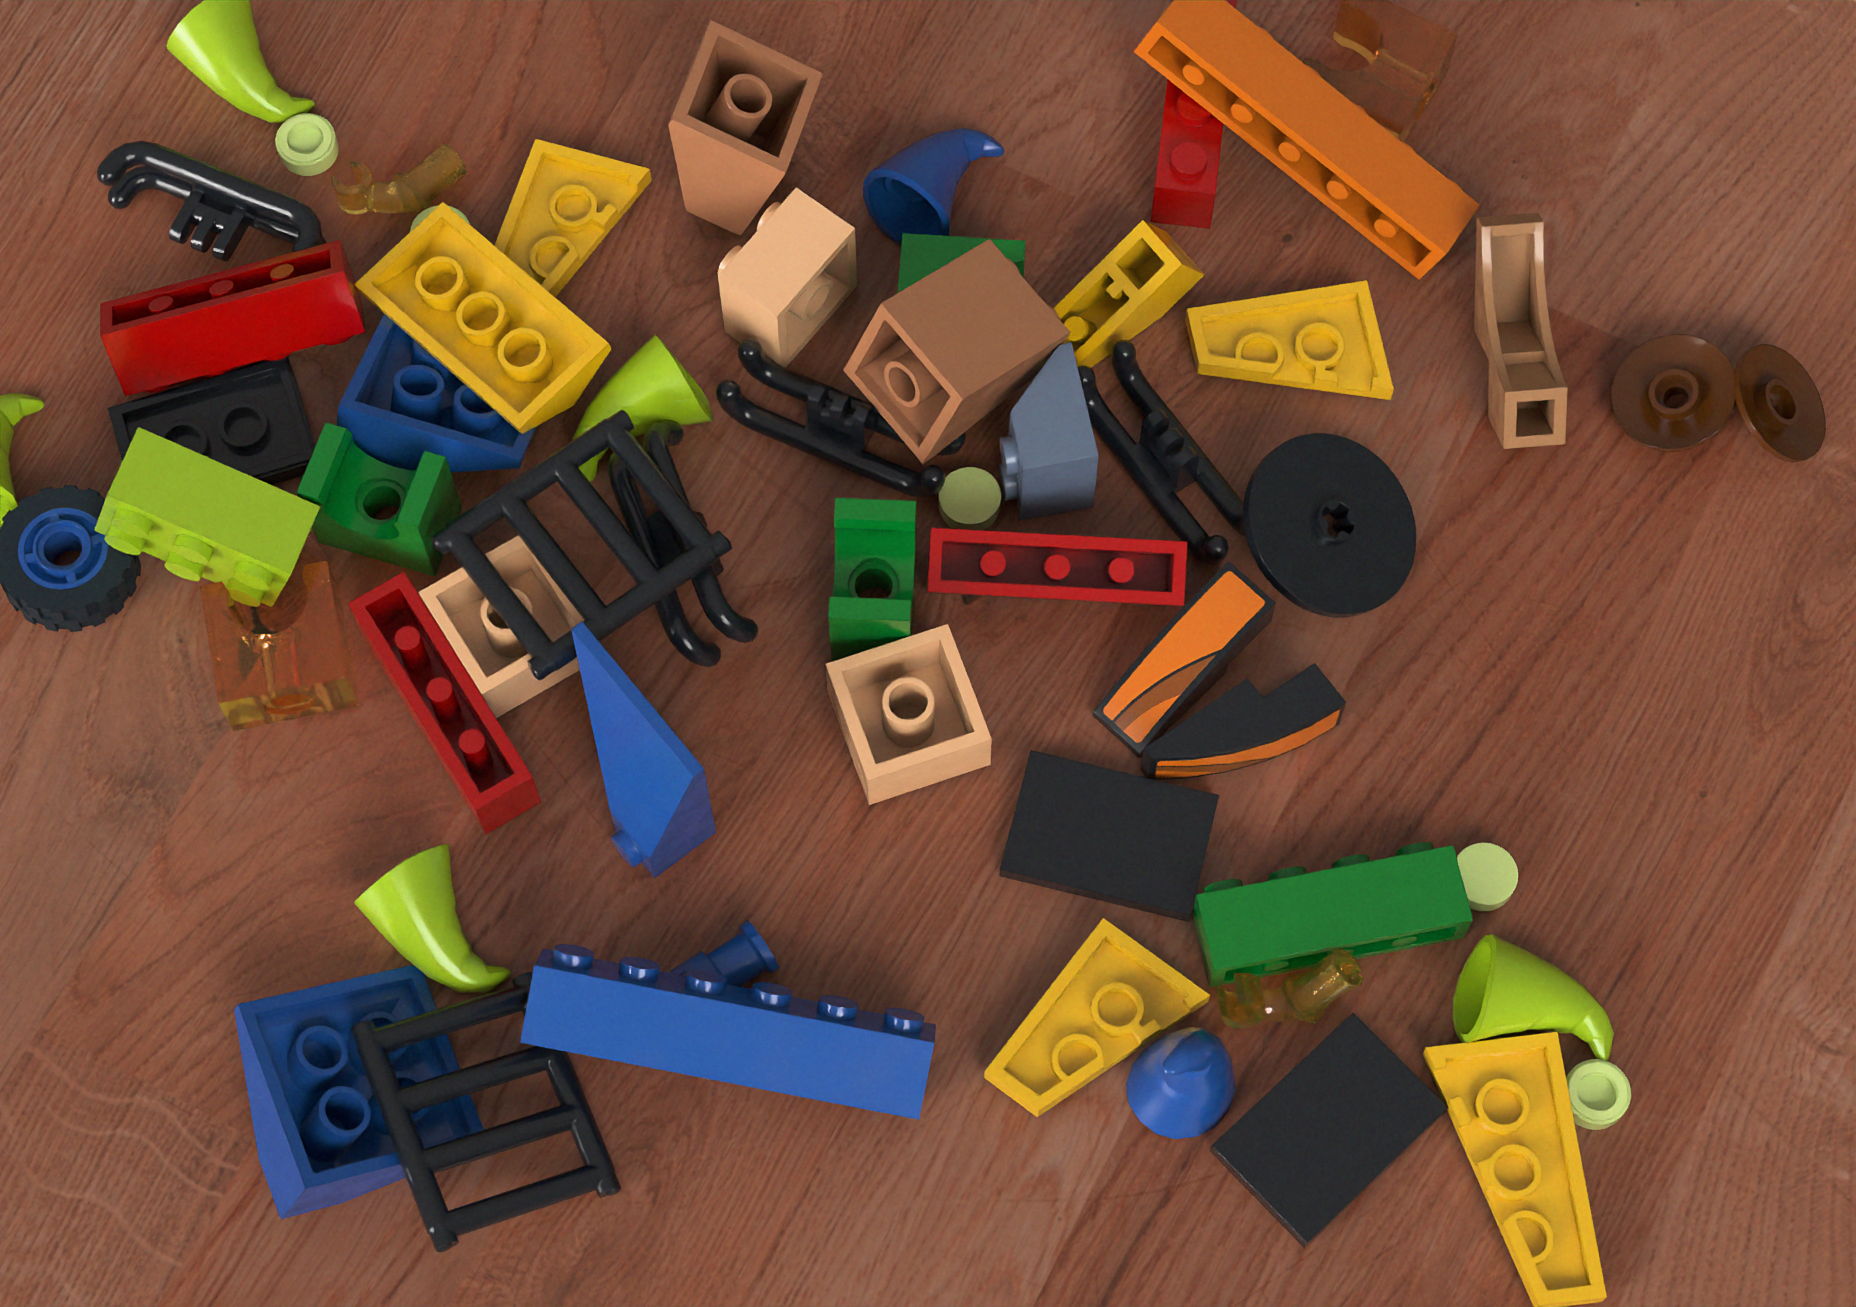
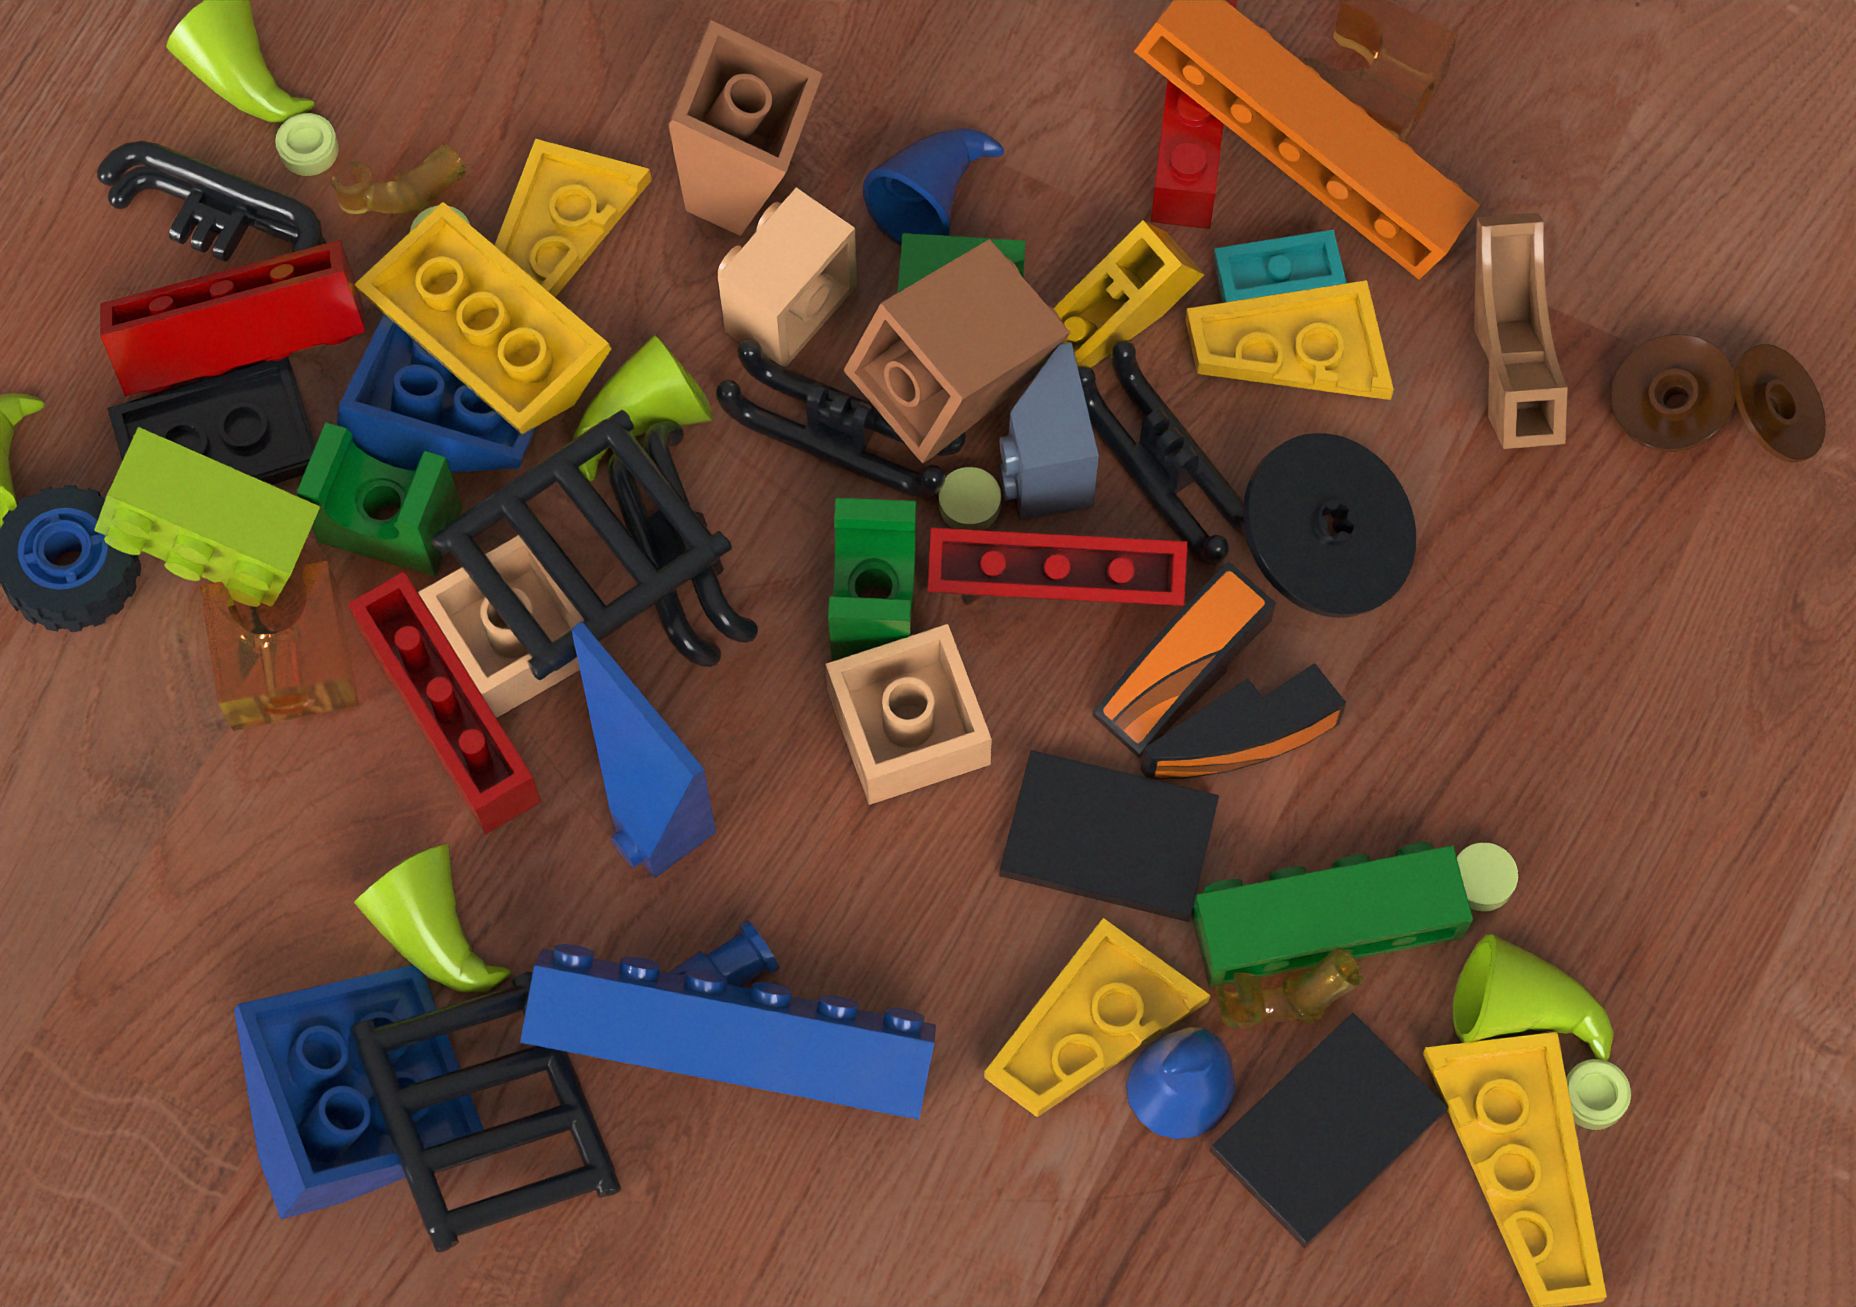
(1278, 266): none -> teal plate

